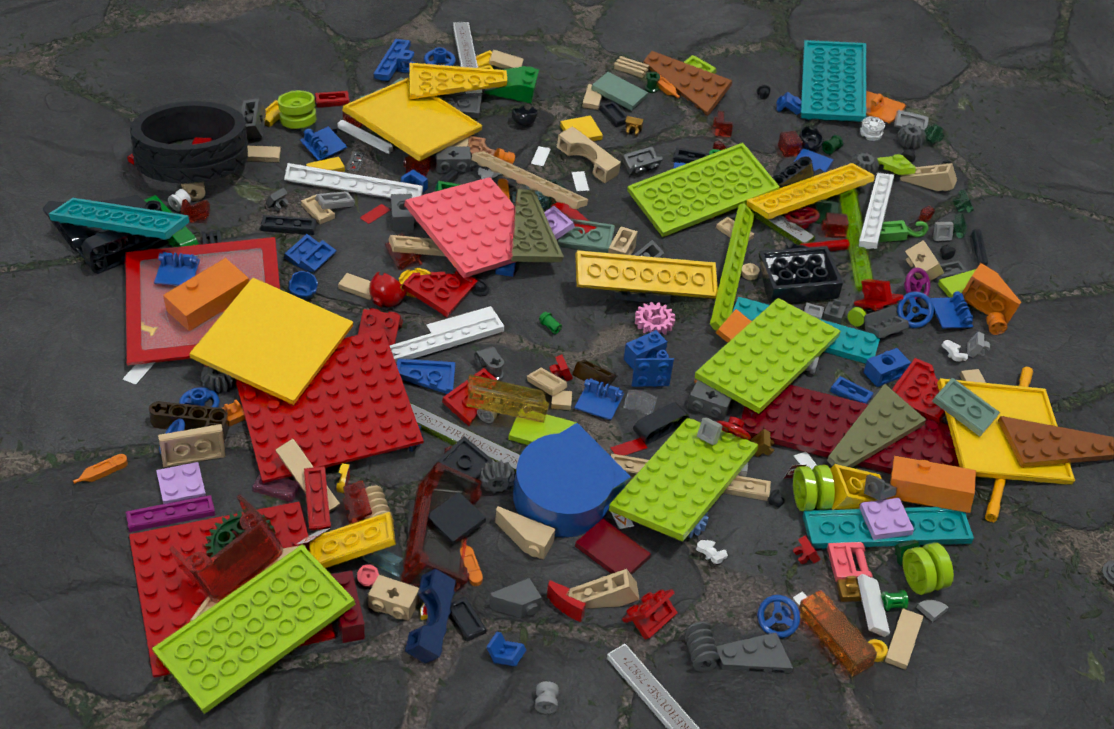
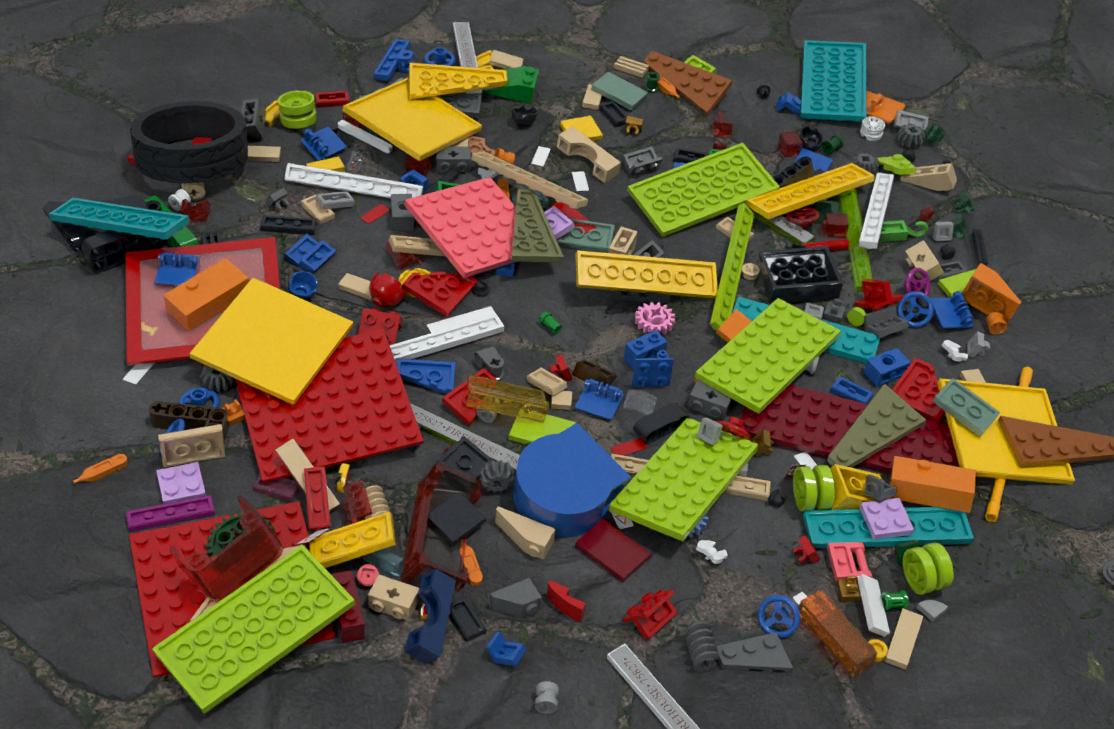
(607, 591): tan slope -> none

